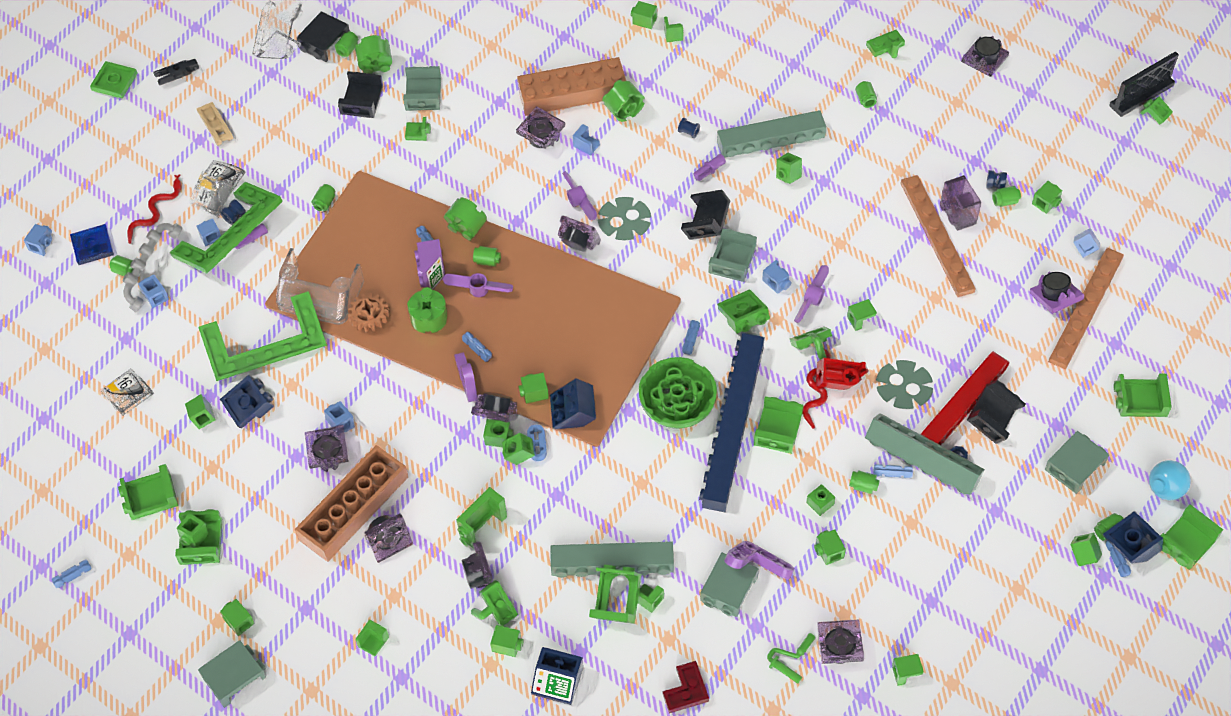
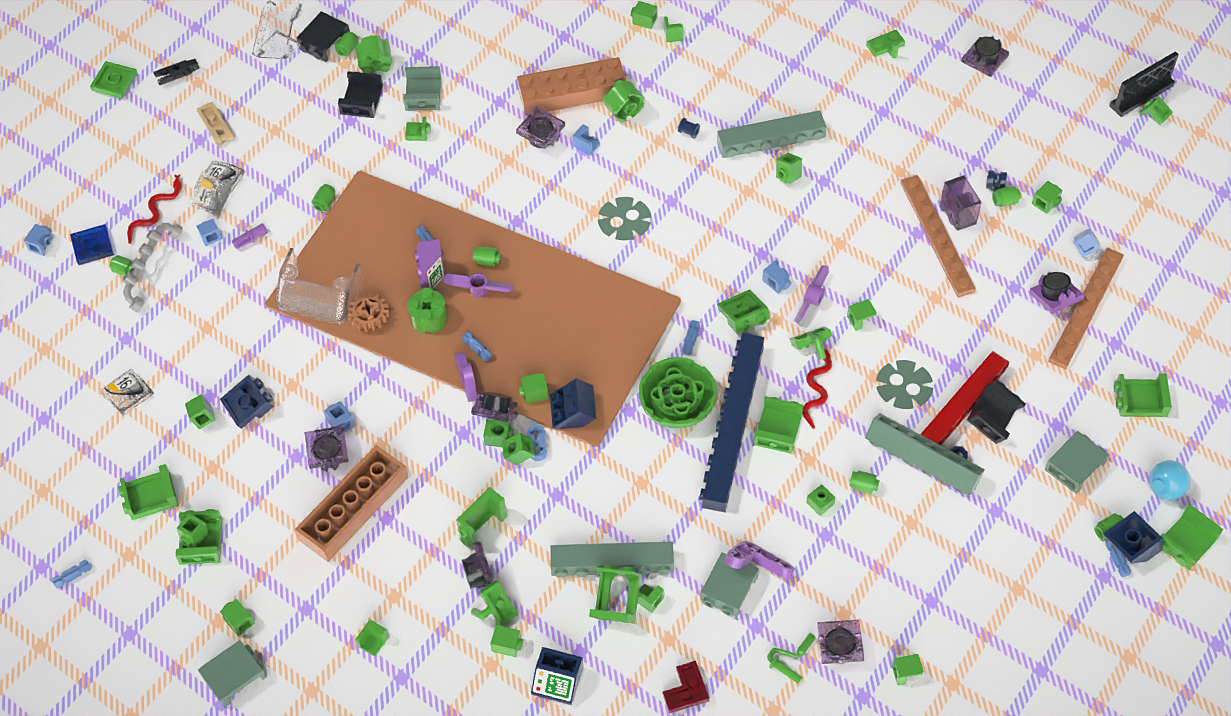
(153, 291): medium blue brick -> none
(226, 366): bright green plate -> none
(232, 212): dark blue wheel -> none
(263, 204): bright green plate -> none
(387, 536): clear purple piece -> none
(465, 218): bright green brick -> none
(578, 197): medium lavender piece -> none
(578, 234): piece -> none
(709, 167): medium lavender axle -> none
(709, 215): black panel -> none
(733, 255): sand green panel -> none
(829, 546): bright green brick -> none
(839, 373): red piece -> none
(866, 94): bright green brick -> none
(893, 471): medium blue axle -> none
(1086, 549): bright green panel -> none

